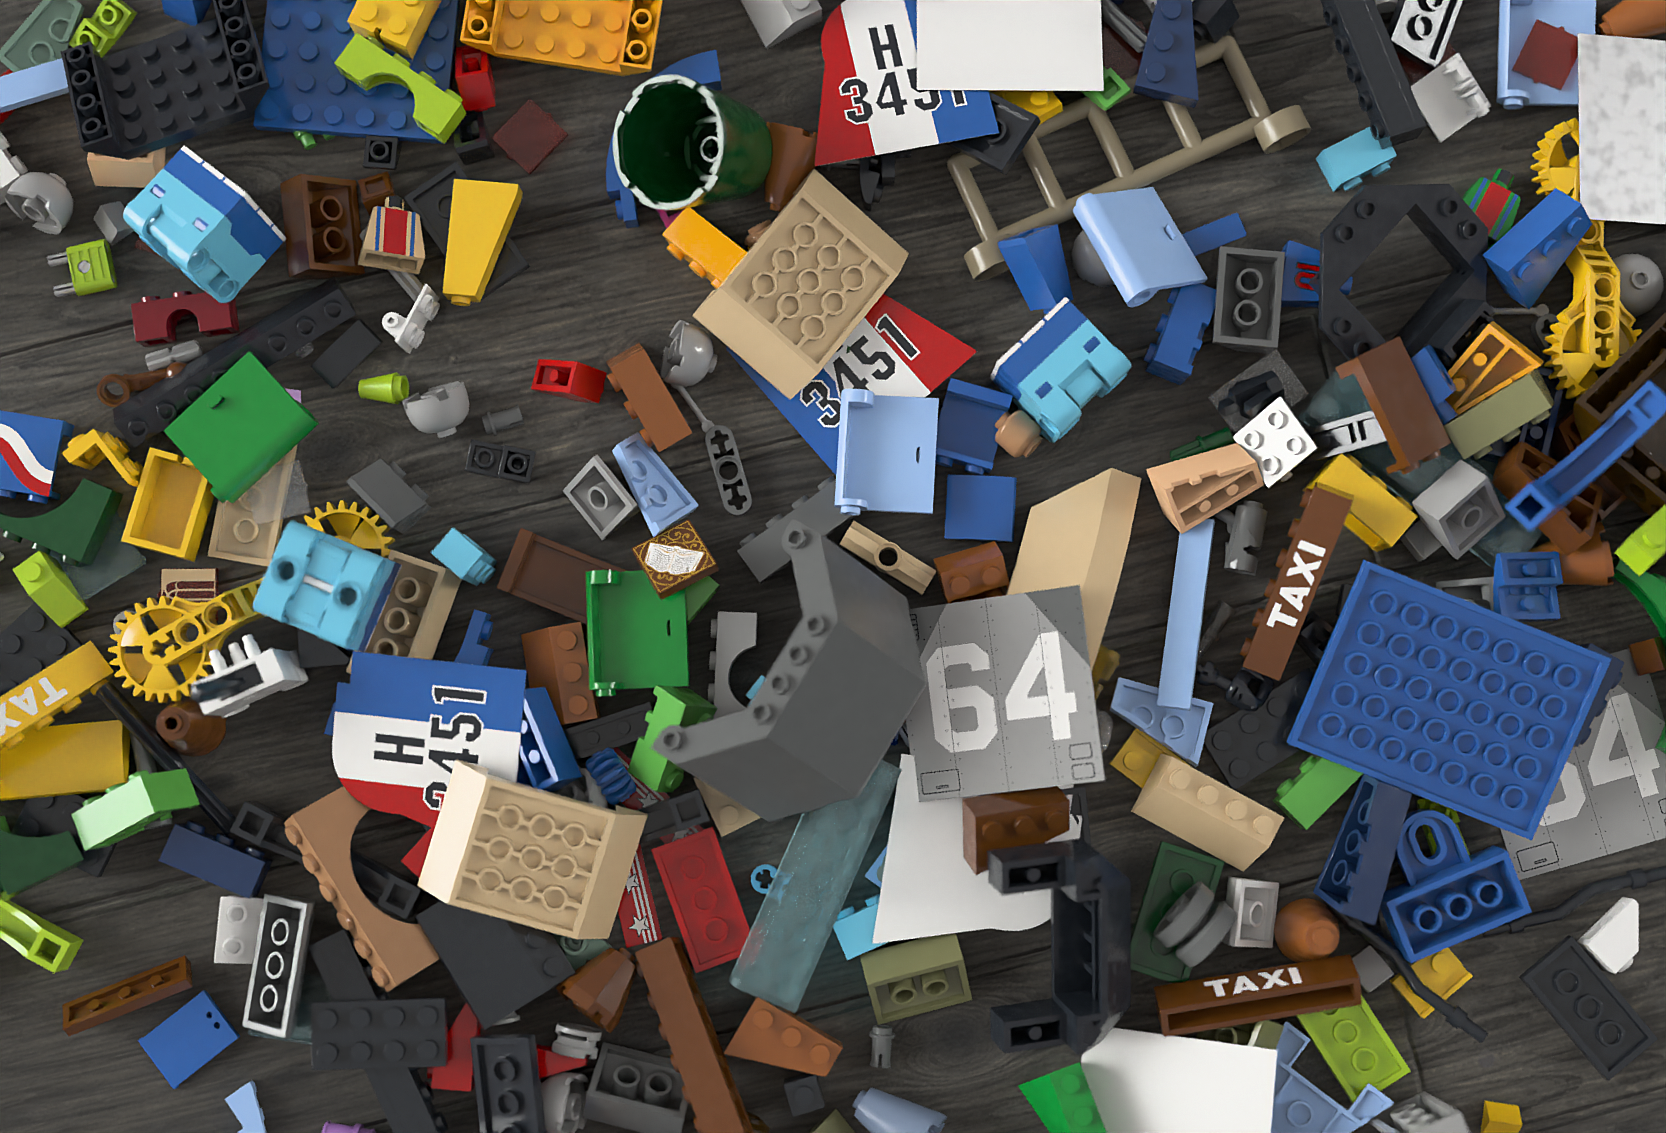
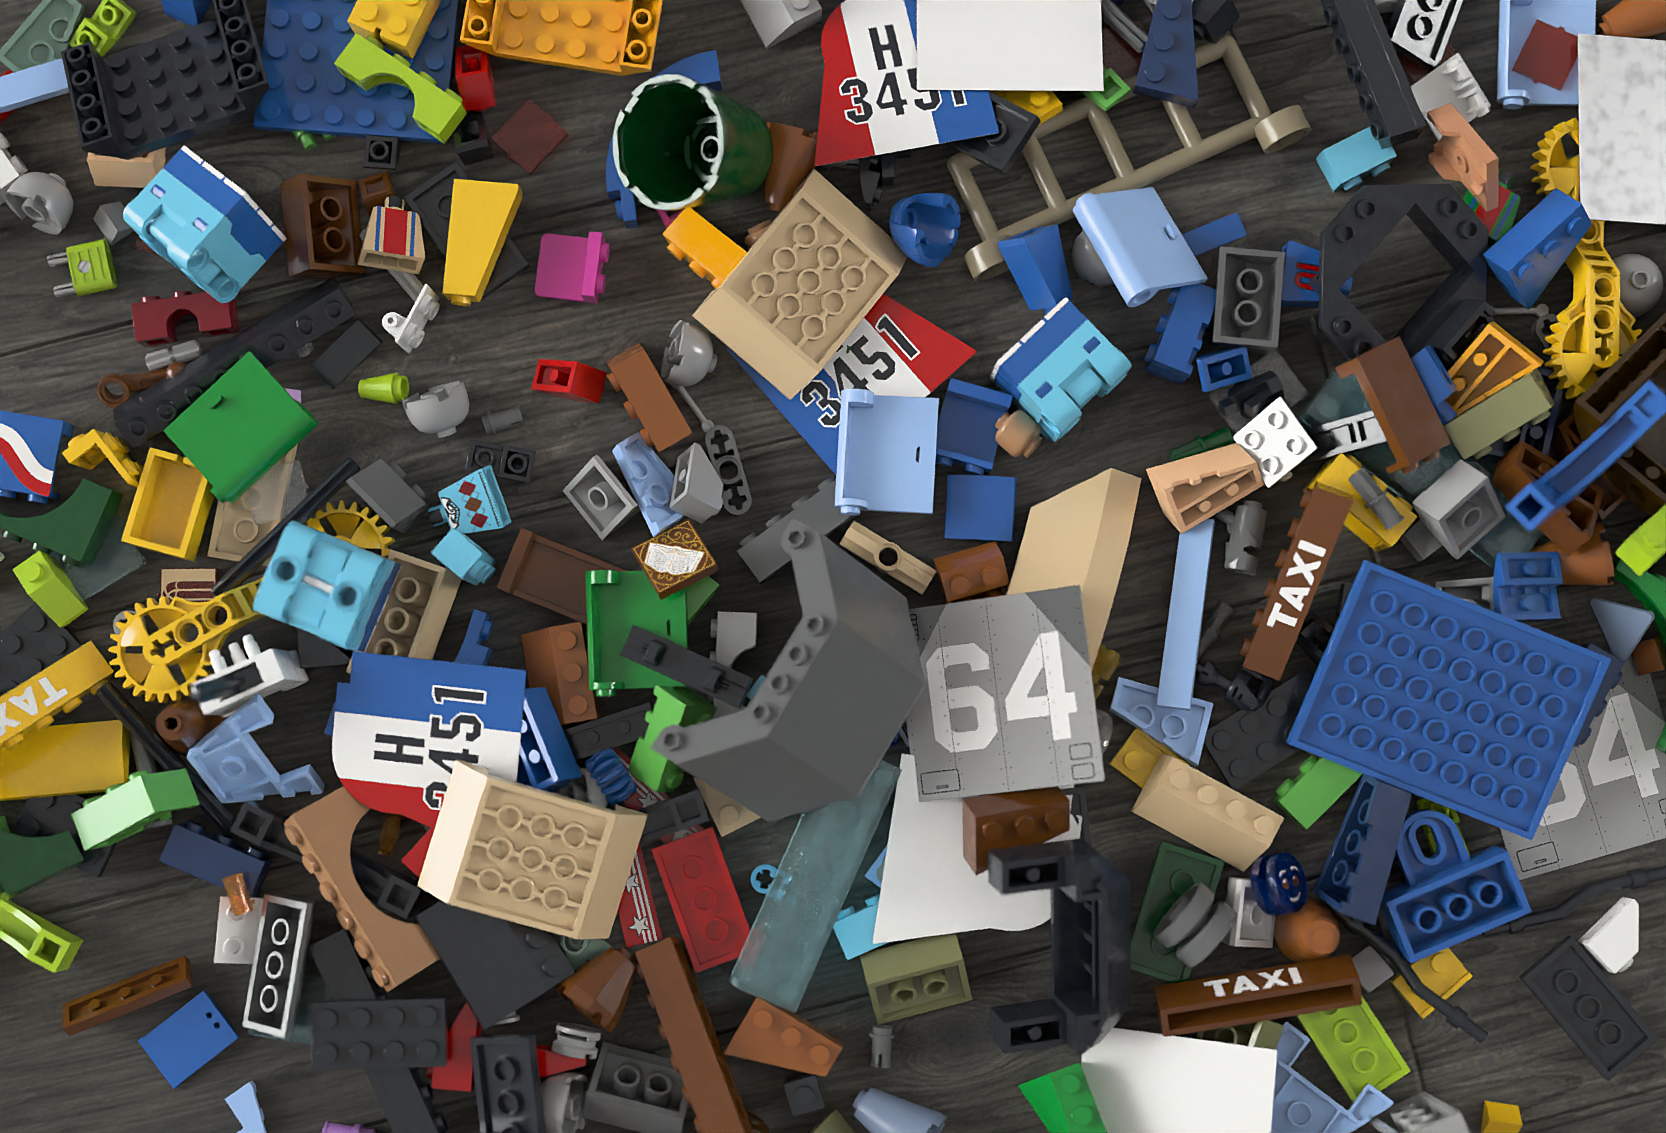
(237, 766): none -> light blue wing
(238, 894): none -> clear orange pin
(300, 514): none -> black axle
(389, 834): none -> clear orange tile
(472, 504): none -> medium azure torso
(572, 267): none -> dark pink bracket
(687, 667): none -> black hinge
(696, 486): none -> light grey slope
(925, 227): none -> blue hair
(1223, 368): none -> blue slope
(1278, 884): none -> clear blue head
(1375, 498): none -> dark grey axle
(1464, 156): none -> nougat piece
(1621, 625): none -> sand blue piece

